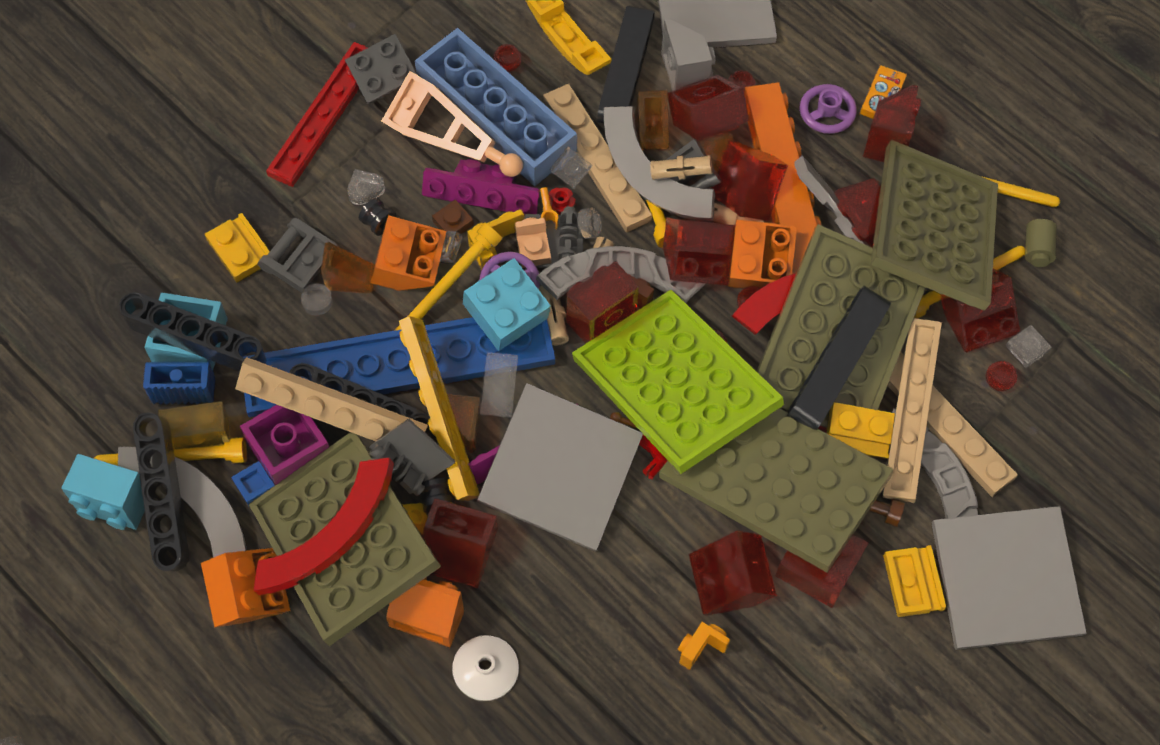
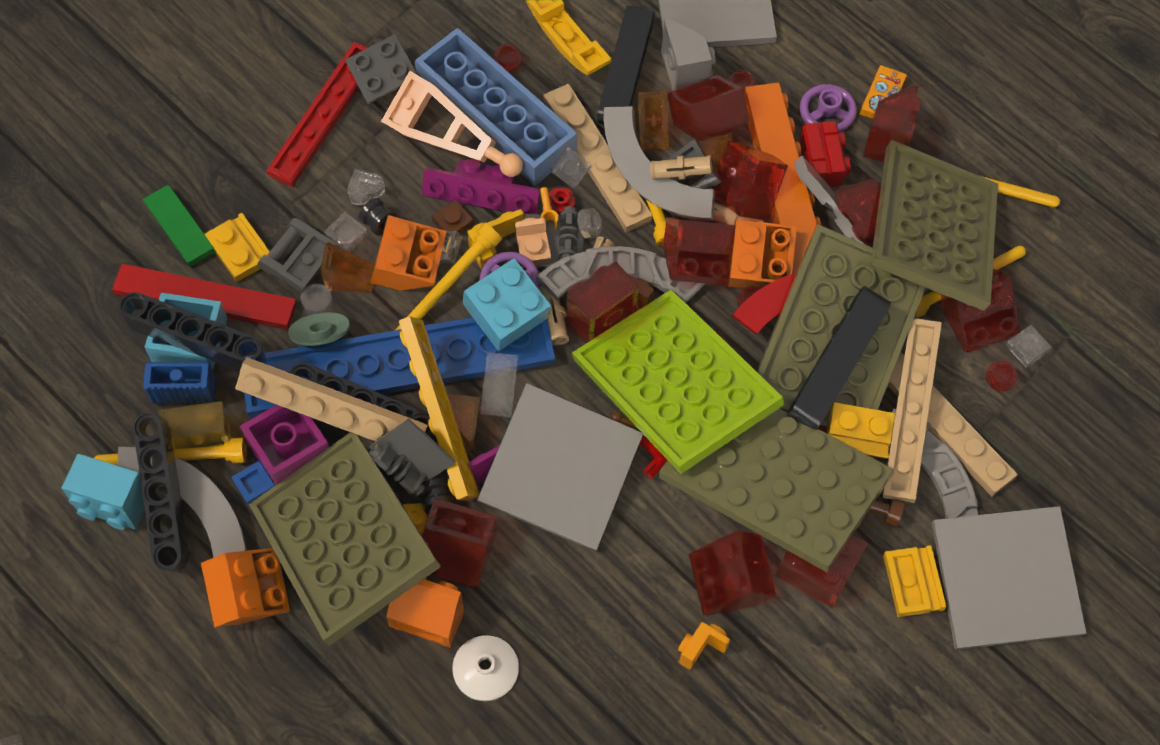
(179, 226): none -> green tile
(237, 302): none -> red tile
(319, 329): none -> sand green dish
(335, 538): red tile -> none
(346, 232): none -> clear plate
(823, 149): none -> red brick
(1040, 242): olive brick -> none

